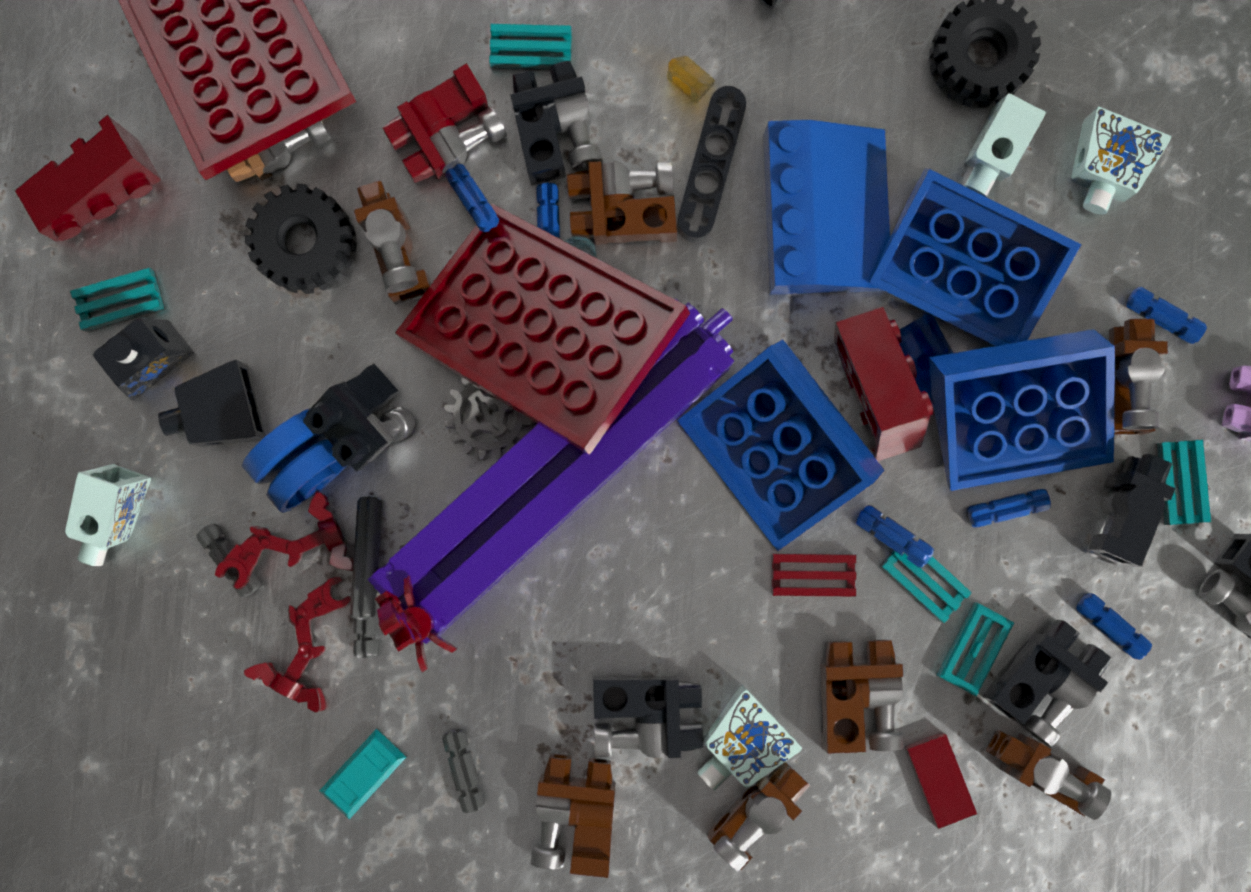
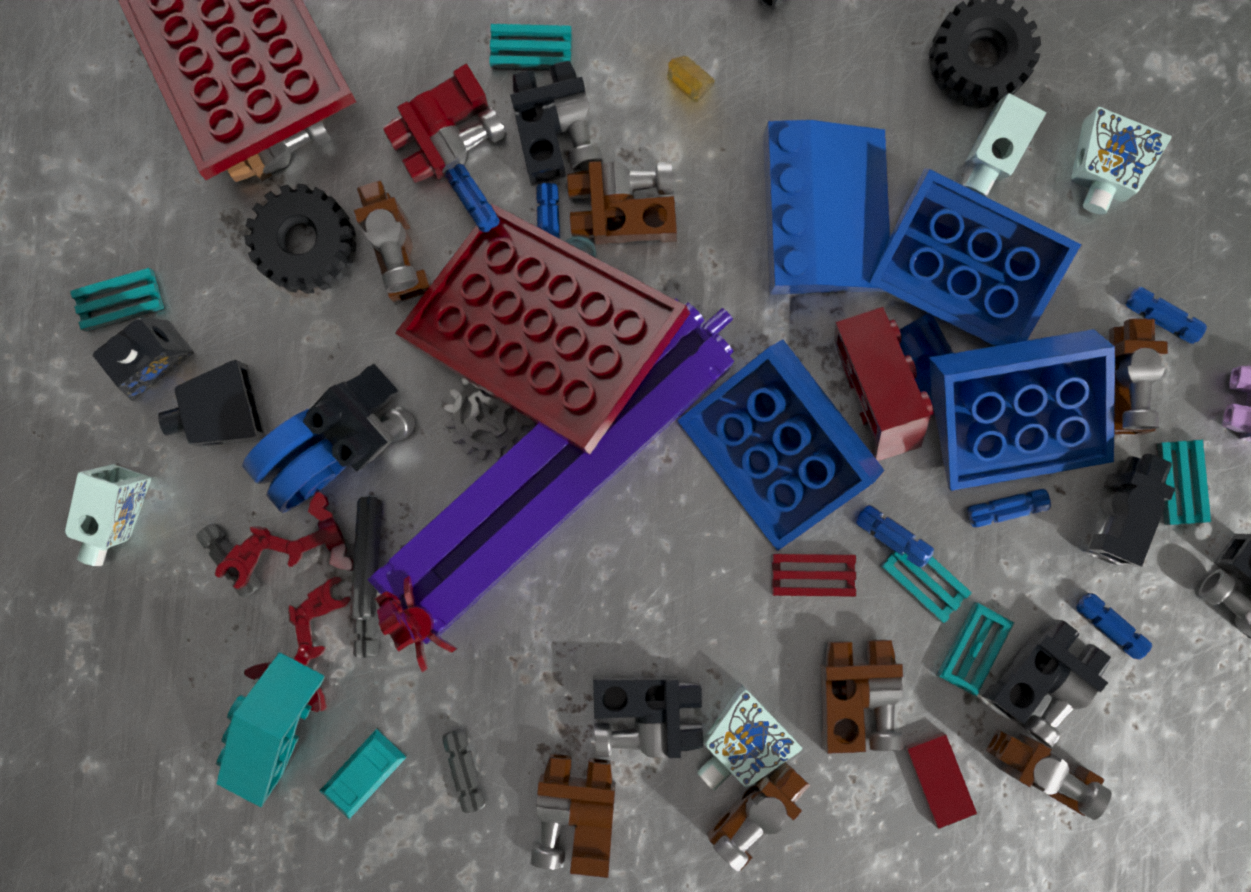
(88, 182): dark red wedge -> none
(264, 729): none -> teal wedge
(713, 164): black beam -> none

